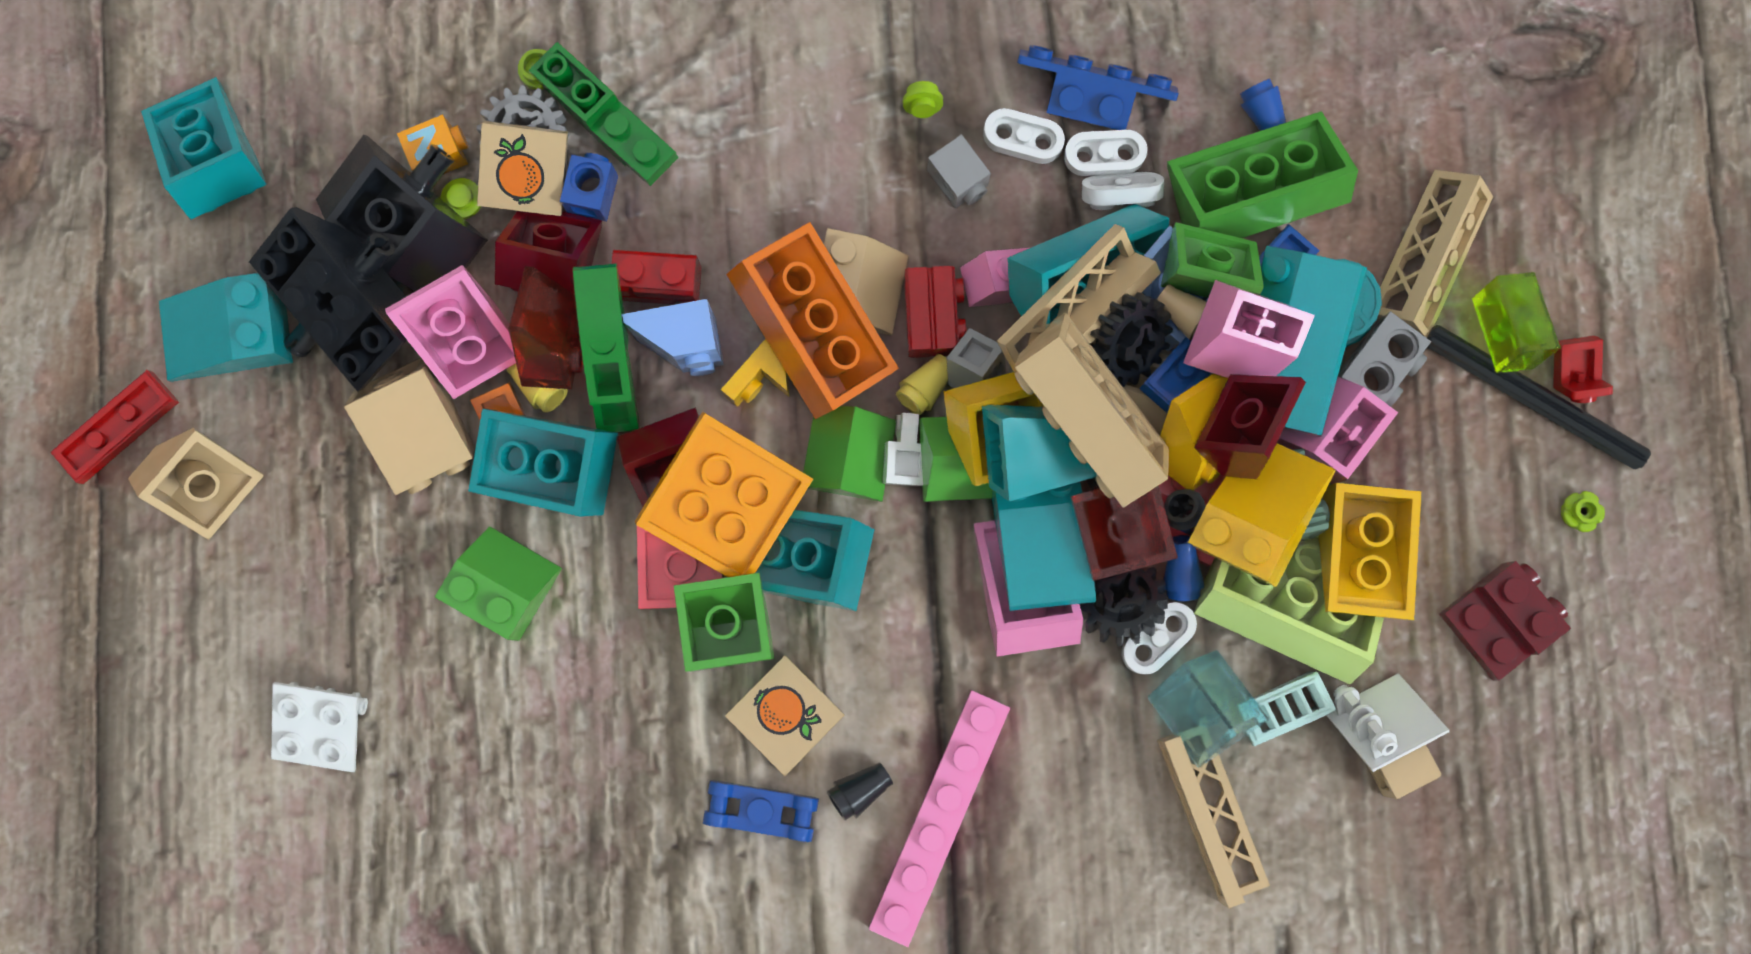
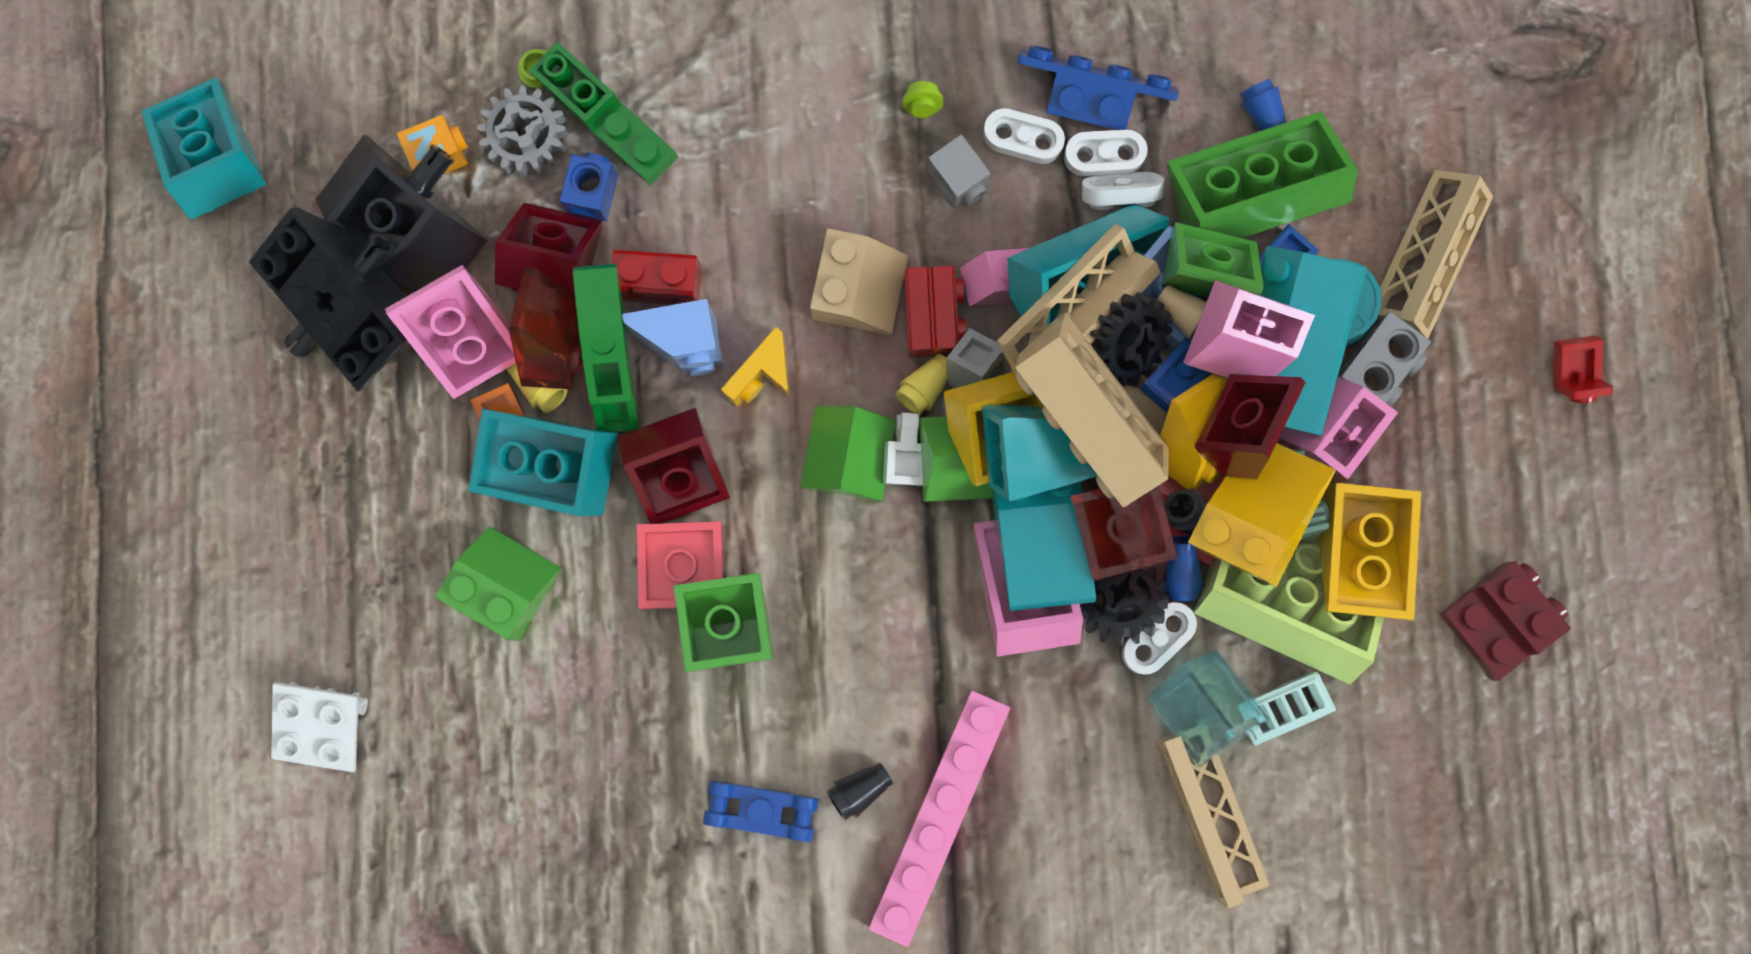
(114, 427): red tile -> none
(194, 481): tan slope -> none
(224, 328): teal slope -> none
(411, 427): tan slope -> none
(461, 196): lime plate -> none
(522, 168): tan tile -> none
(723, 499): light orange plate -> none
(785, 715): tan tile -> none
(812, 320): orange slope -> none
(818, 560): teal slope -> none
(1385, 721): white hinge -> none
(1407, 773): tan panel -> none
(1515, 322): clear neon green brick -> none
(1539, 399): black axle -> none
(1572, 514): lime plate -> none

